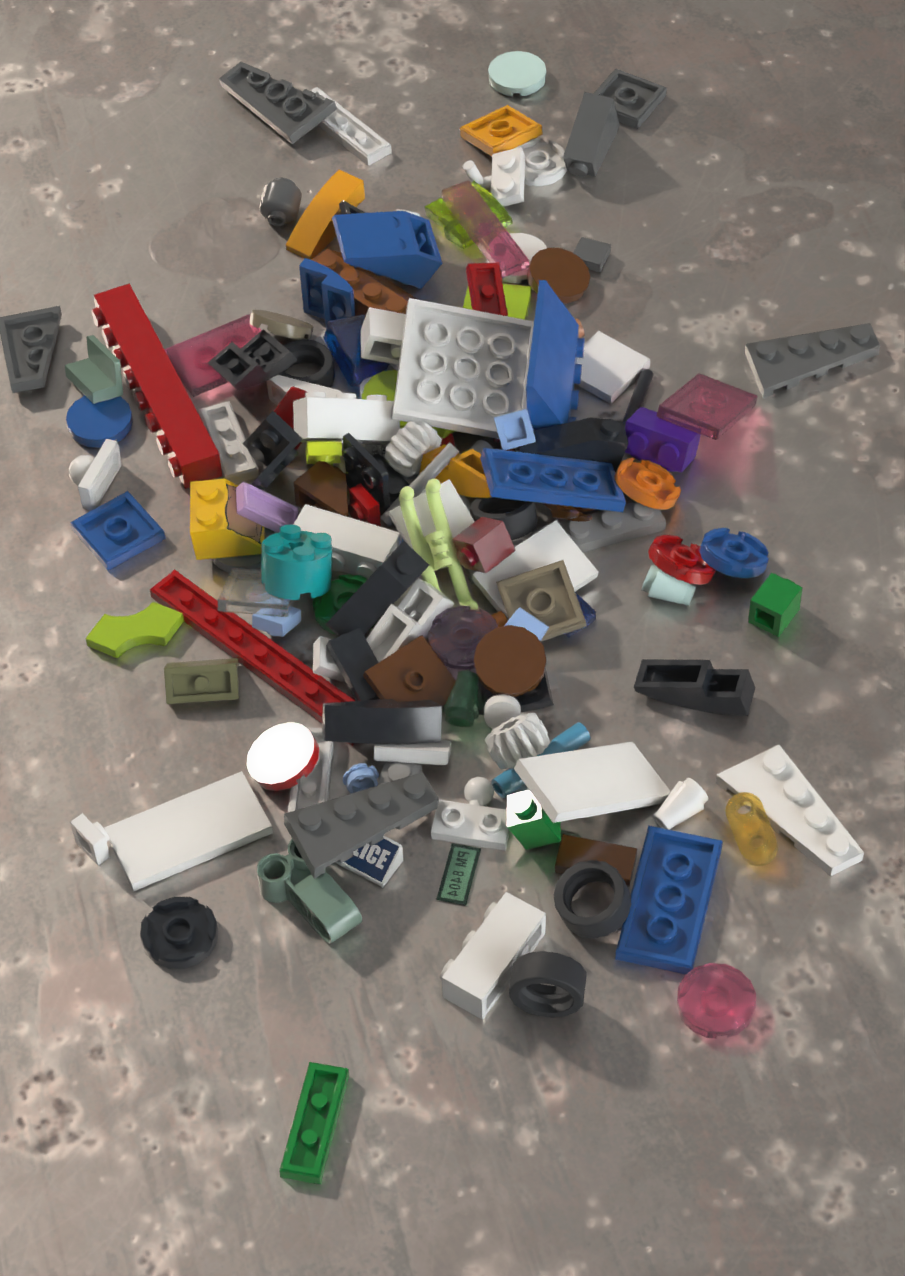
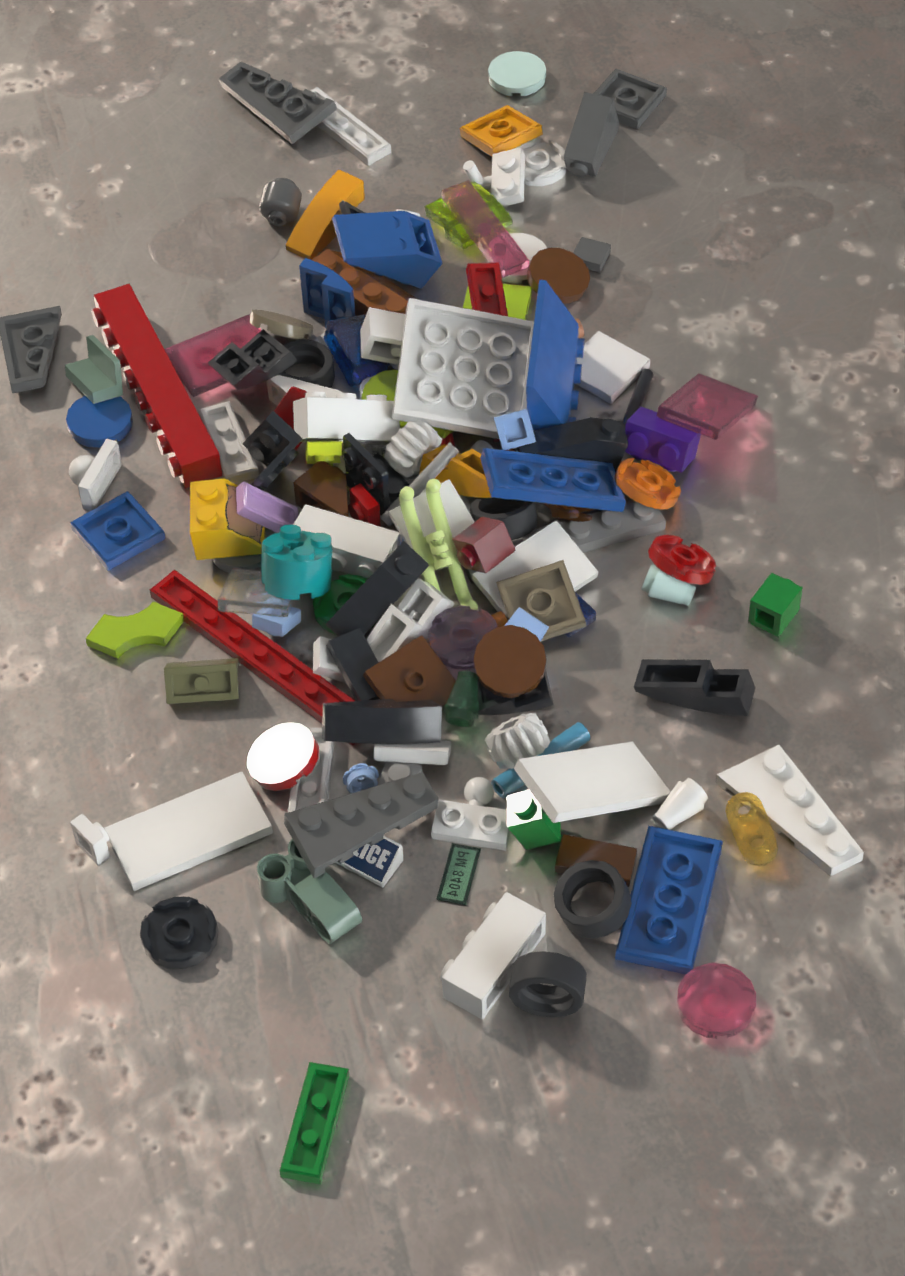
(500, 709): white tile -> none
(734, 554): blue tile -> none
(796, 357): dark grey wing -> none

